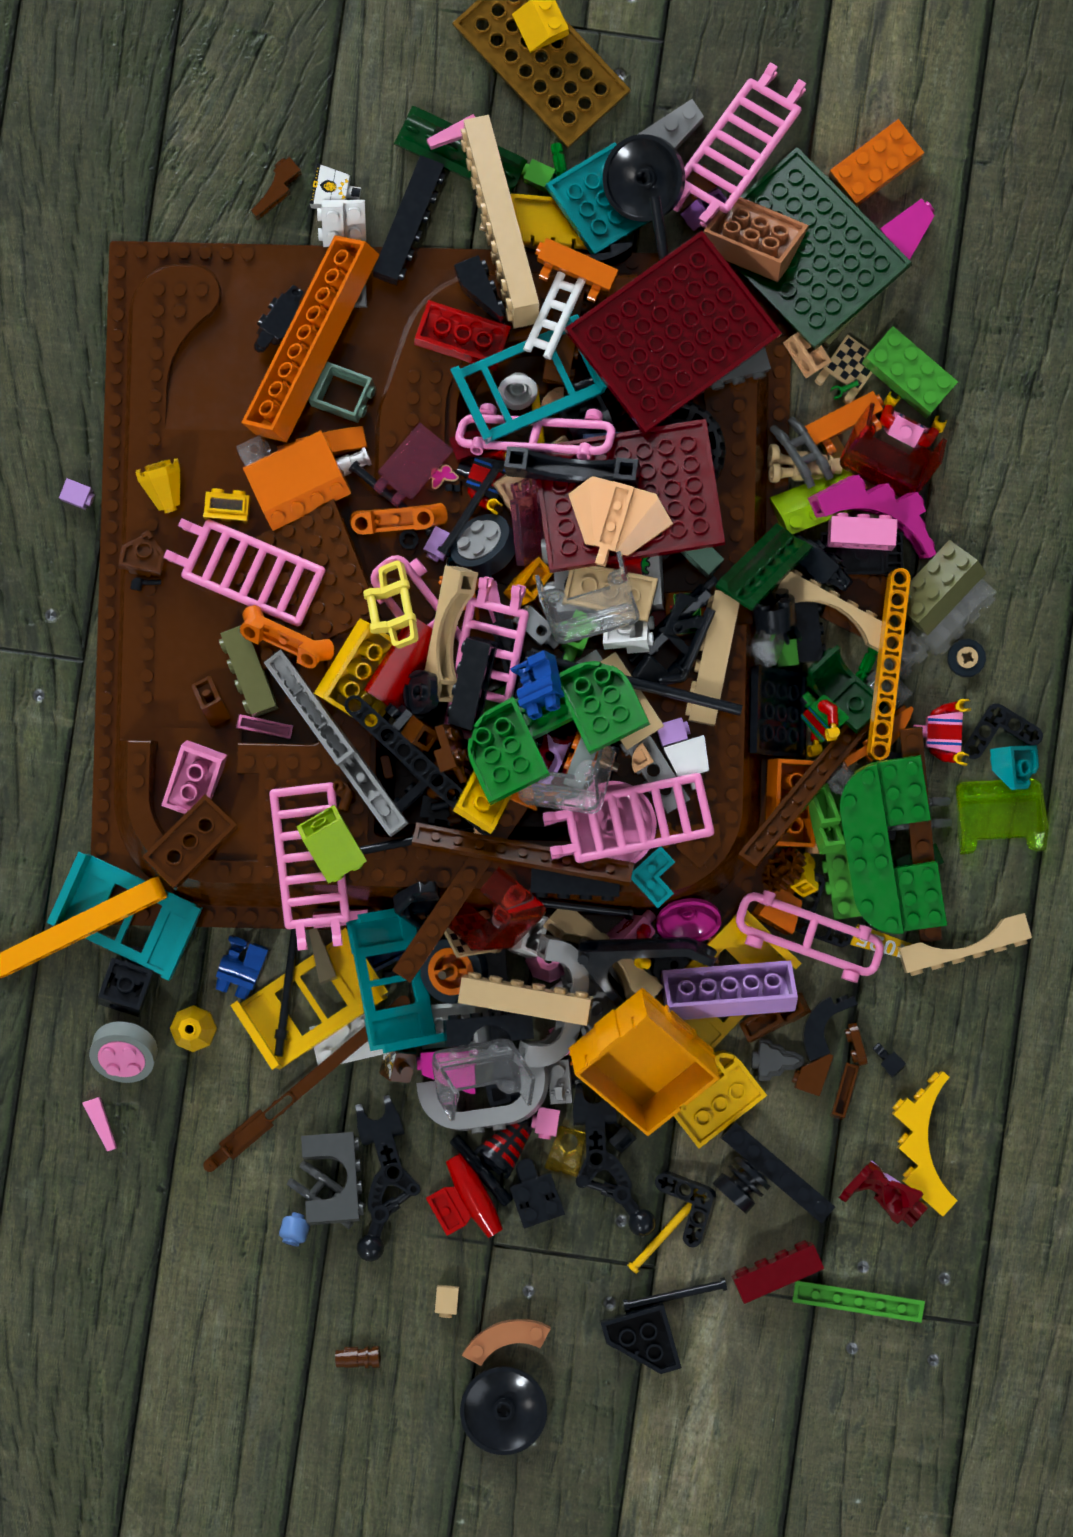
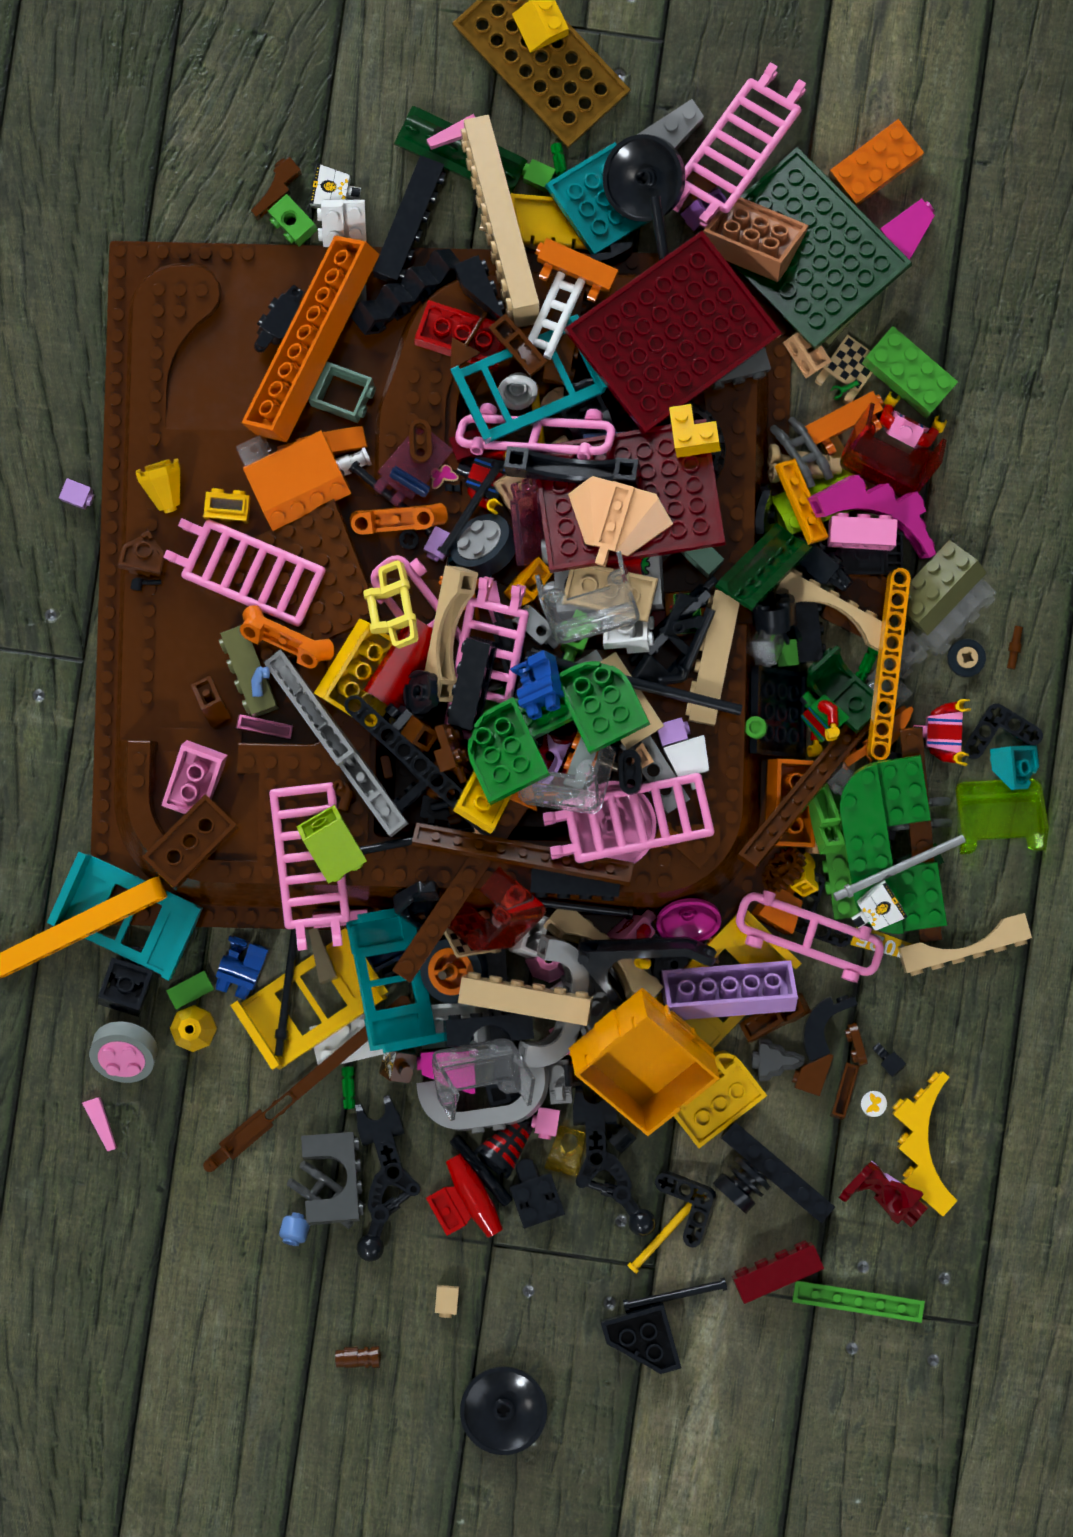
(190, 990): none -> bright green tile
(256, 681): none -> medium blue arm
(287, 209): none -> bright green brick
(348, 1087): none -> green axle
(397, 298): none -> black brick
(409, 481): none -> dark blue axle
(420, 442): none -> reddish brown plate
(461, 351): none -> reddish brown piece
(503, 1334): nougat brick -> none
(518, 344): none -> reddish brown slope
(570, 1077): none -> black tile
(631, 772): none -> black plate
(648, 875): teal plate -> none
(690, 437): none -> yellow brick
(756, 727): none -> bright green tile
(765, 514): none -> black plate
(798, 497): none -> light orange tile
(850, 890): none -> light grey bar
(873, 1103): none -> white sticker
(879, 907): none -> torso
(1014, 647): none -> reddish brown bar

